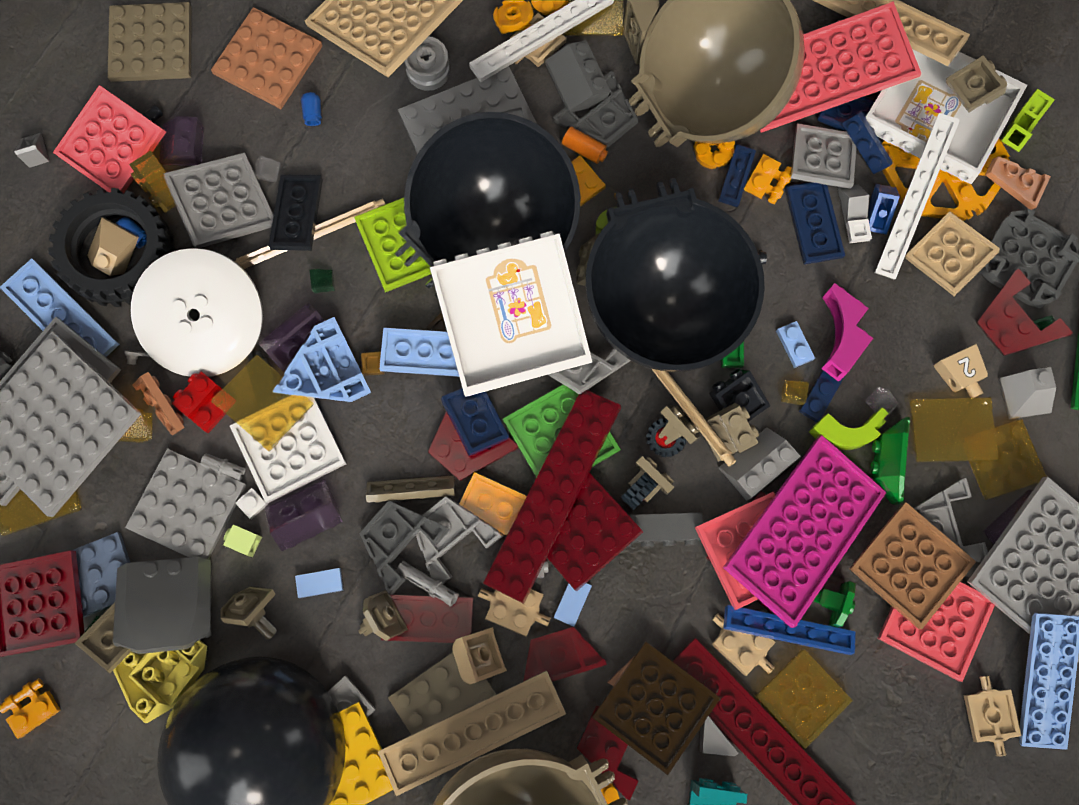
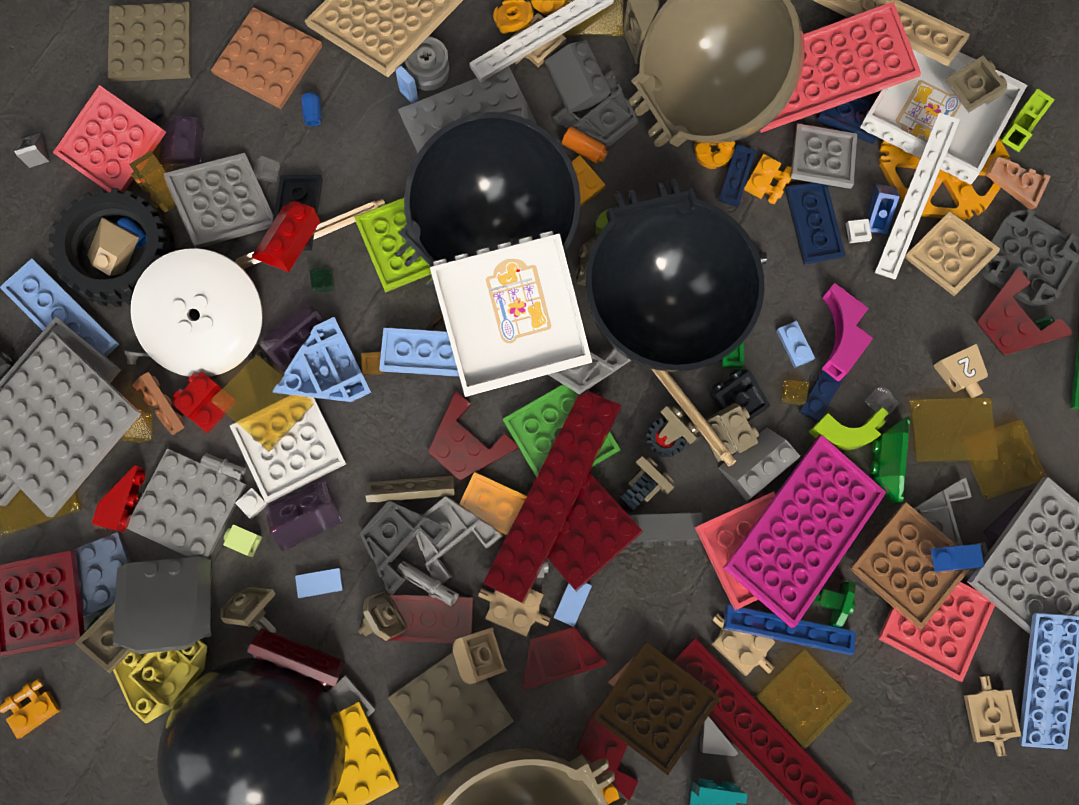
(116, 506): none -> red slope
(287, 236): none -> red slope
(297, 657): none -> dark red plate
(406, 84): none -> light blue tile
(471, 733): tan plate -> none
(474, 420): dark blue plate -> none
(854, 203): light grey slope -> none
(867, 142): dark blue plate -> none
(957, 558): none -> blue slope
(1028, 393): light grey slope -> none

